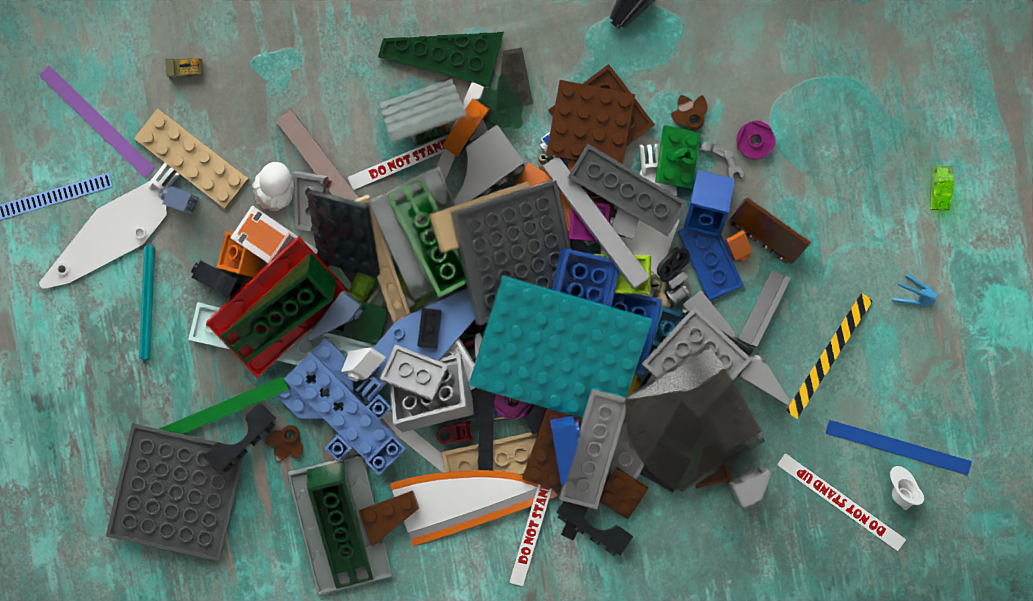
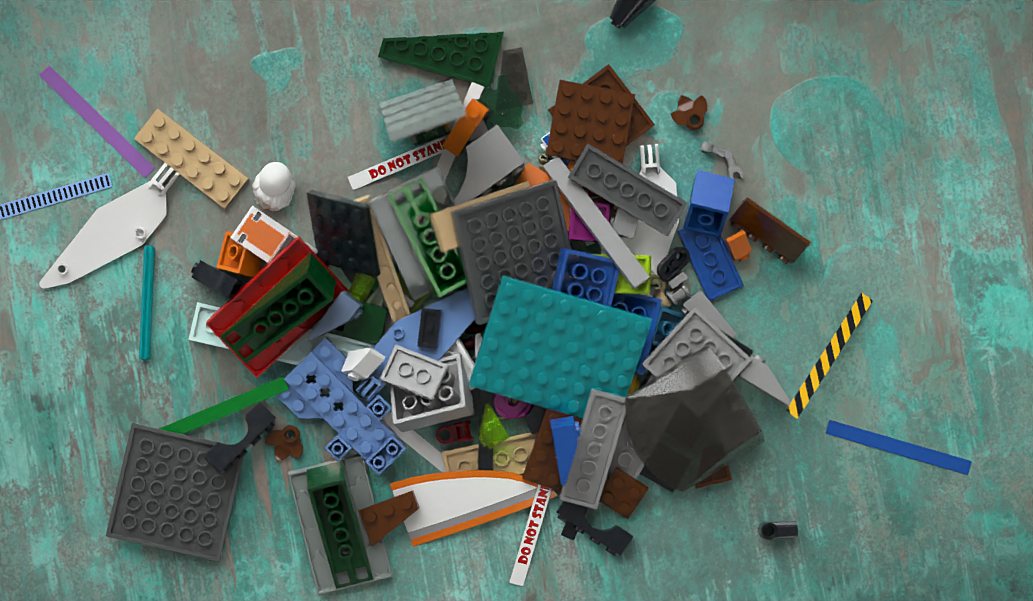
(179, 200): sand blue brick -> none
(184, 67): olive leg -> none
(302, 184): light grey wing -> none
(314, 155): tile -> none
(491, 429): none -> clear neon green slope
(677, 157): green plate -> none
(749, 487): light grey slope -> none
(764, 308): light grey fence -> none
(765, 135): magenta plate -> none
(780, 530): none -> black piece
(841, 502): white sticker -> none
(905, 489): white piece -> none
(925, 295): dark azure plant -> none
(941, 187): clear neon green slope -> none

